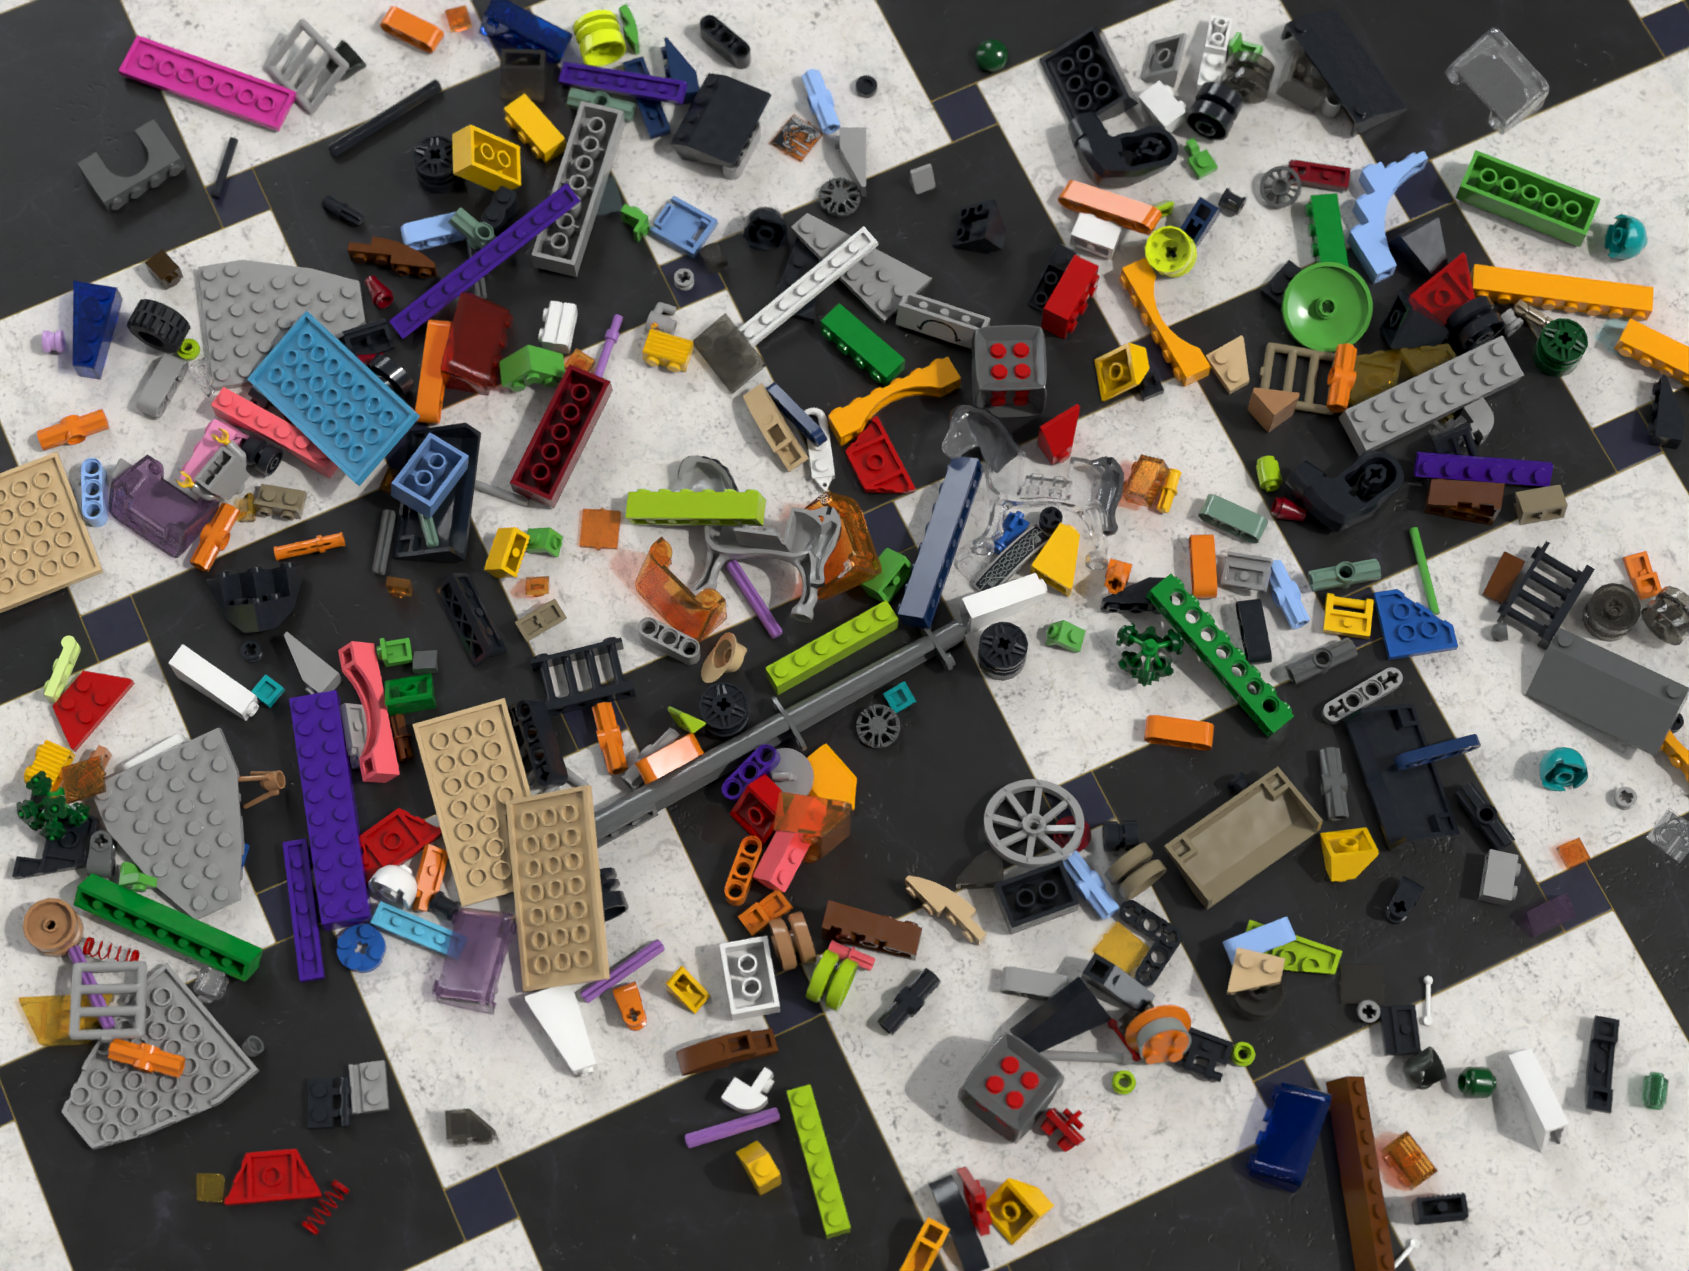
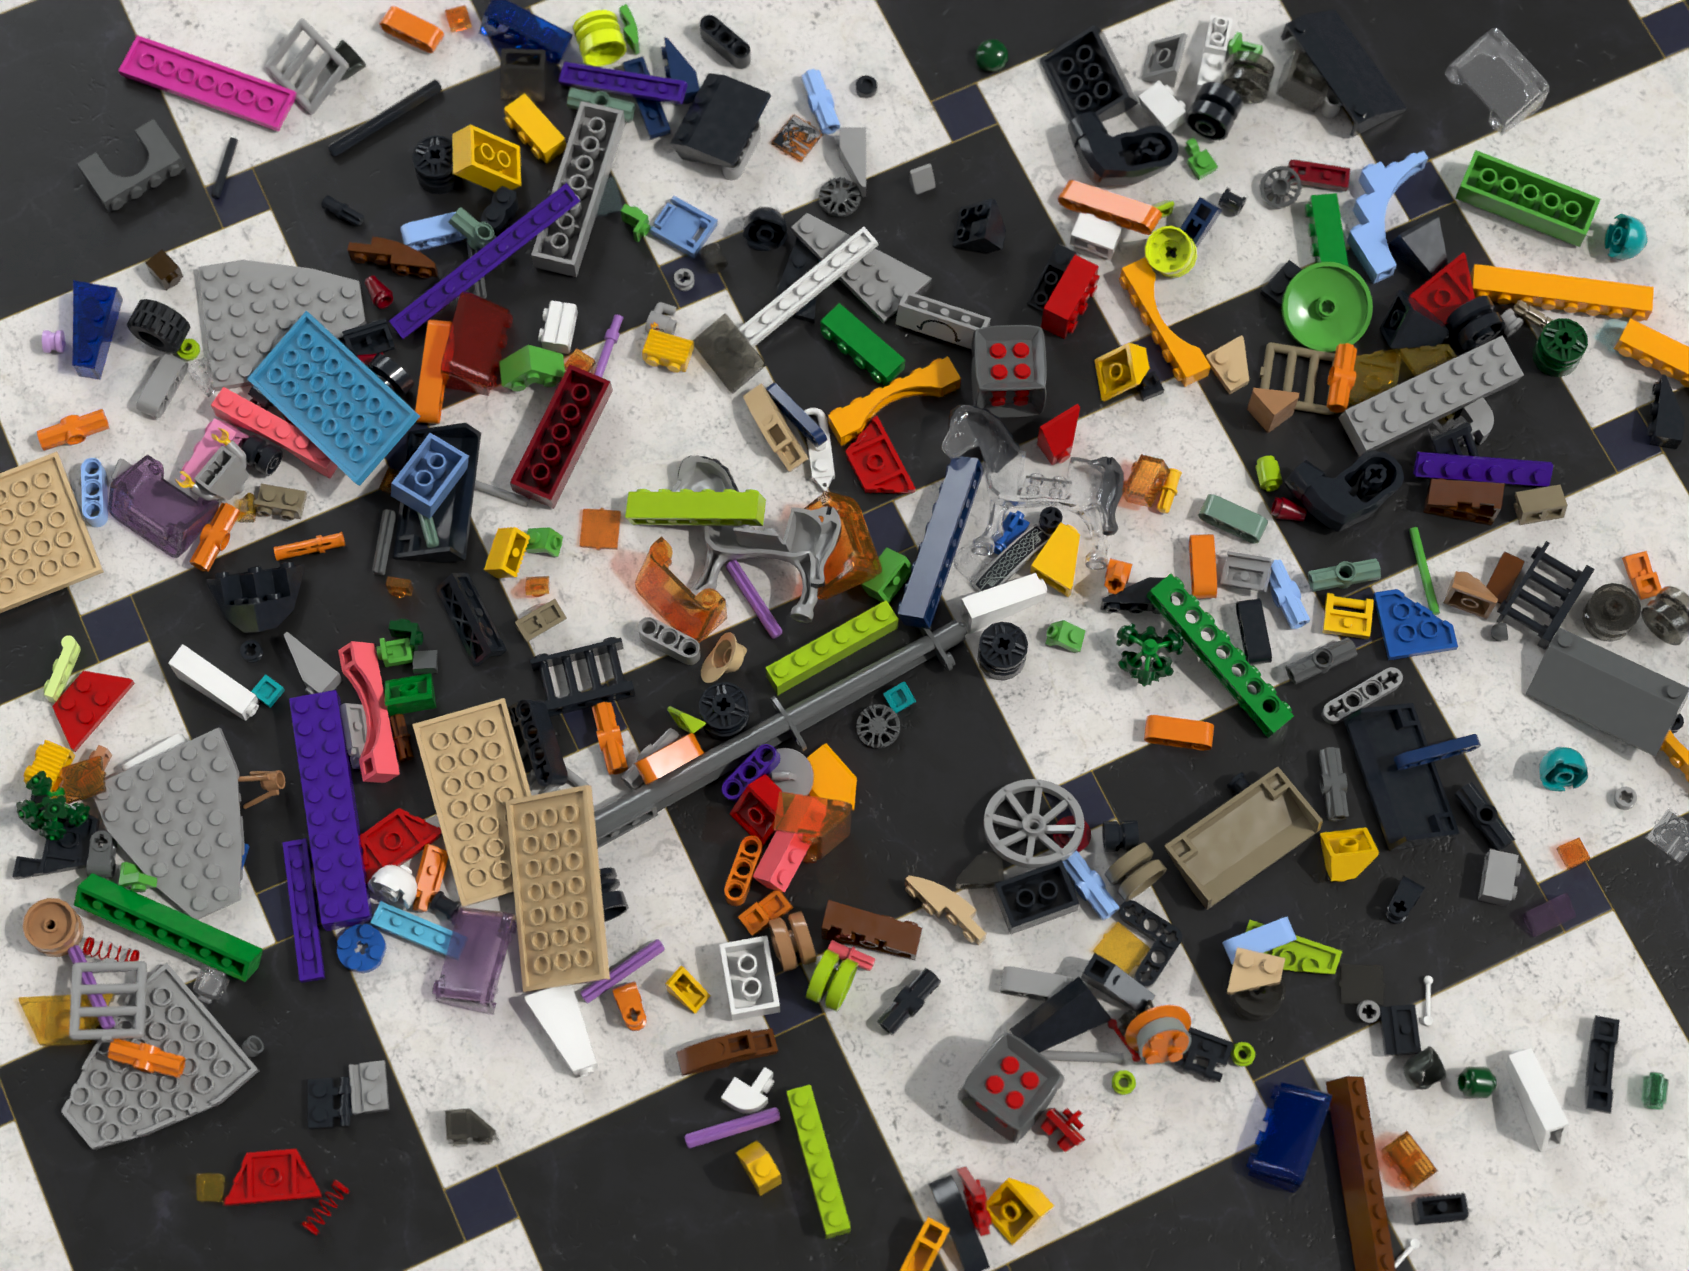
(405, 629): none -> dark green bracket
(1470, 595): none -> medium nougat slope

